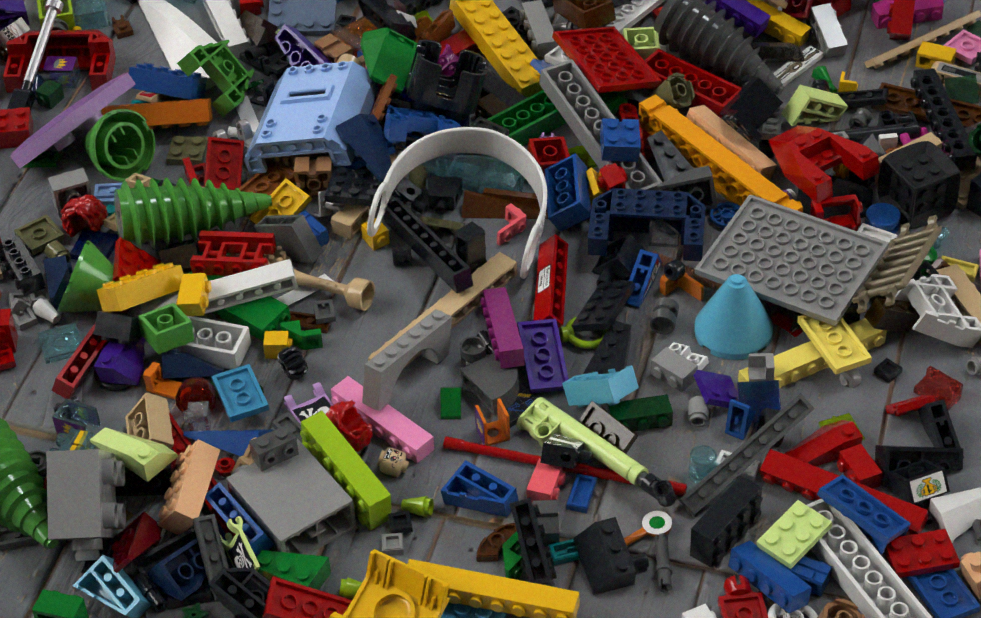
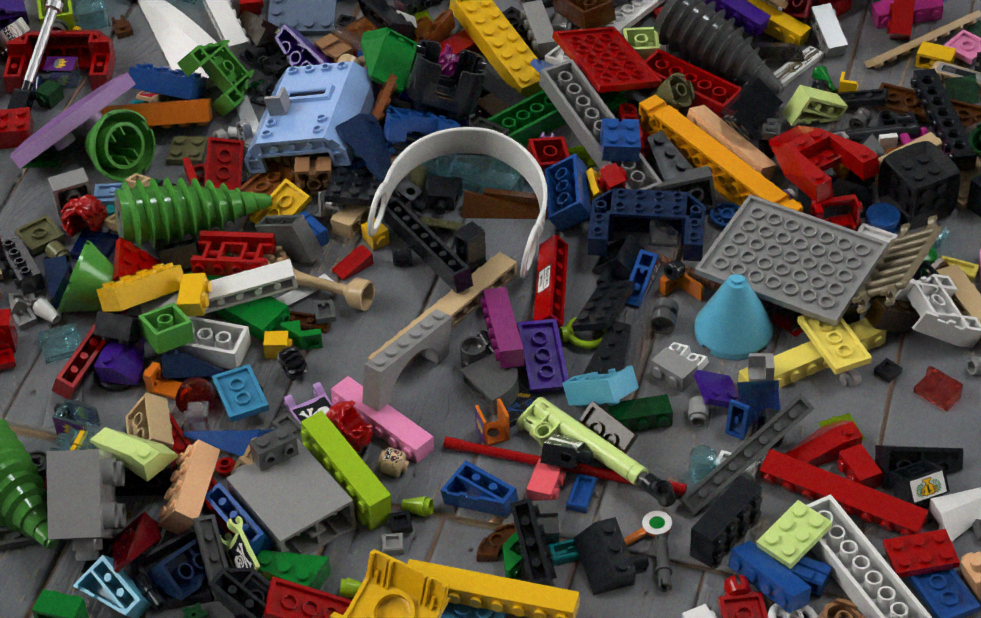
(278, 104): none -> light grey panel
(354, 263): none -> red slope
(451, 402): green slope -> none
(516, 224): coral bracket -> none
(865, 510): blue plate -> none
(901, 408): red plate -> none
(938, 424): black slope -> none

